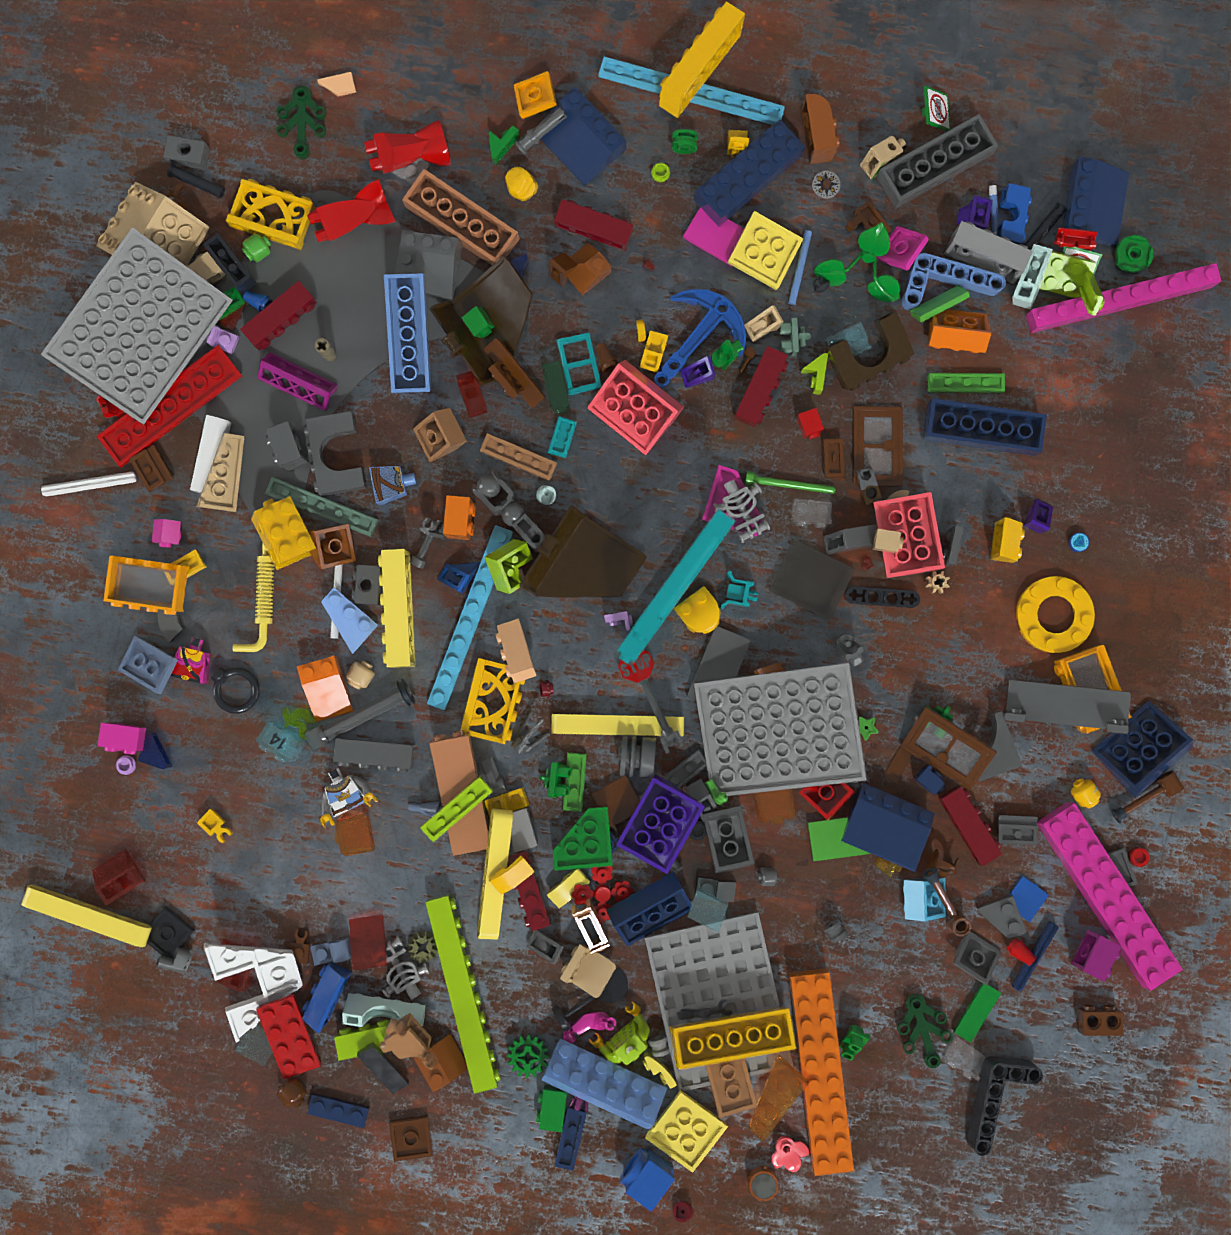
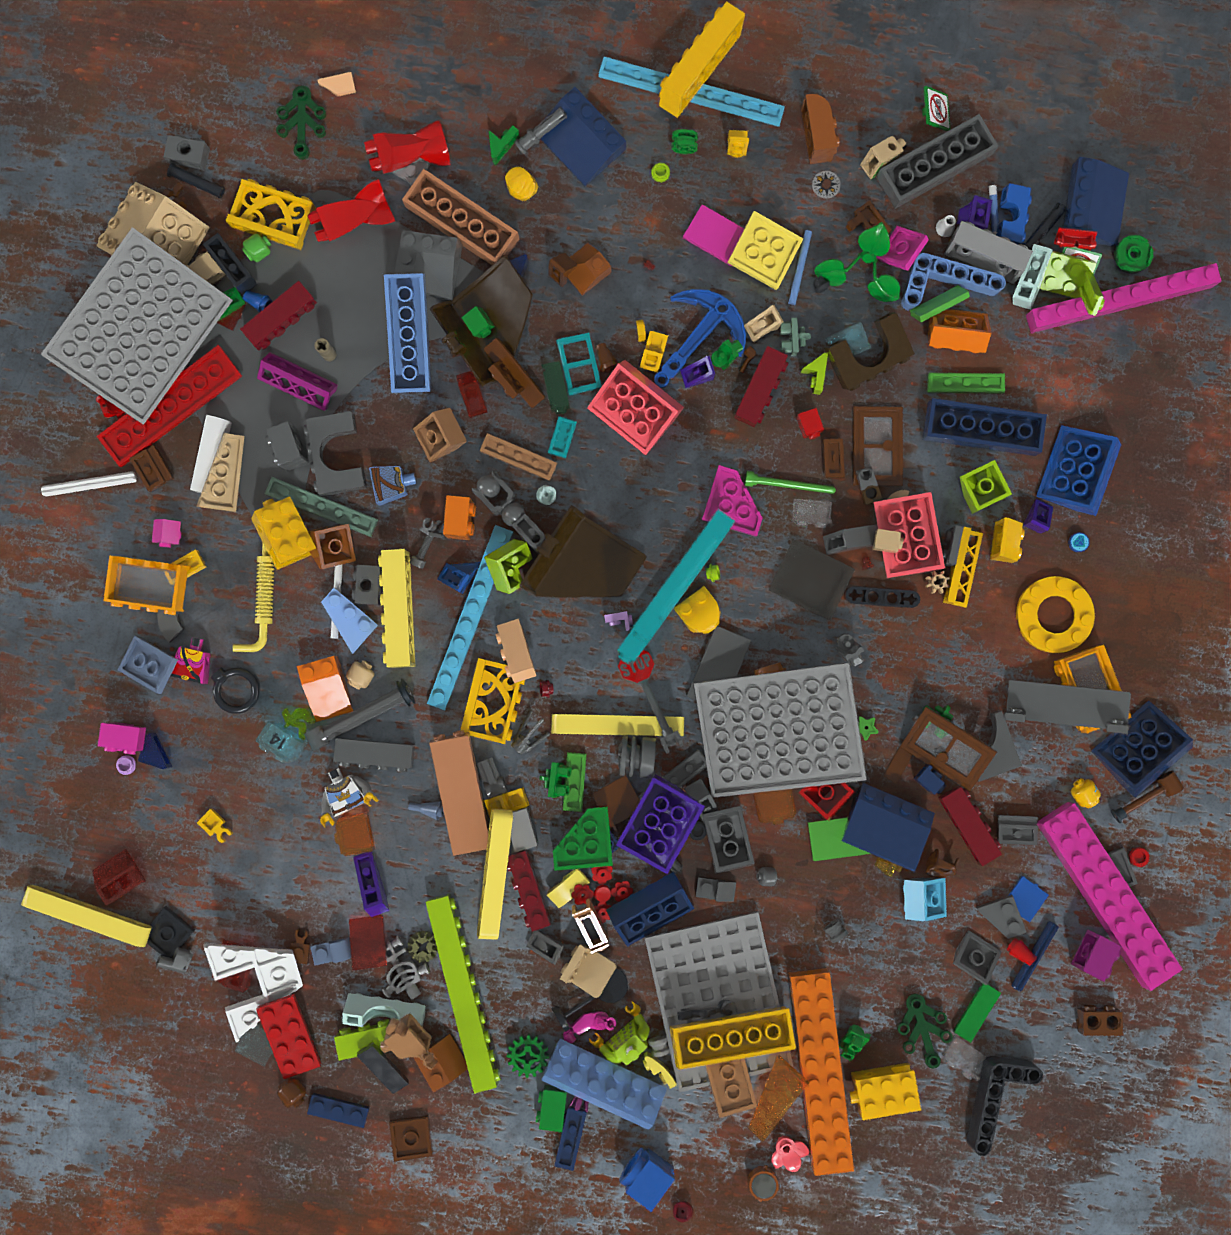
(224, 339): lavender bracket -> none
(325, 995): blue slope -> none
(370, 884): none -> dark purple slope
(456, 808): lime plate -> none
(512, 876): yellow slope -> none
(535, 95): light orange plate -> none
(594, 225): dark red brick -> none
(686, 1131): light yellow plate -> none
(708, 910): clear light blue piece -> none
(713, 572): none -> lime plate
(718, 797): bright green arm -> none
(734, 493): light grey piece -> none
(739, 593): teal piece -> none
(749, 173): dark blue brick -> none
(885, 1091): none -> yellow torso
(946, 226): none -> white cone
(953, 915): reddish brown piece -> none
(956, 570): none -> yellow fence
(984, 486): none -> lime slope
(1079, 469): none -> blue slope

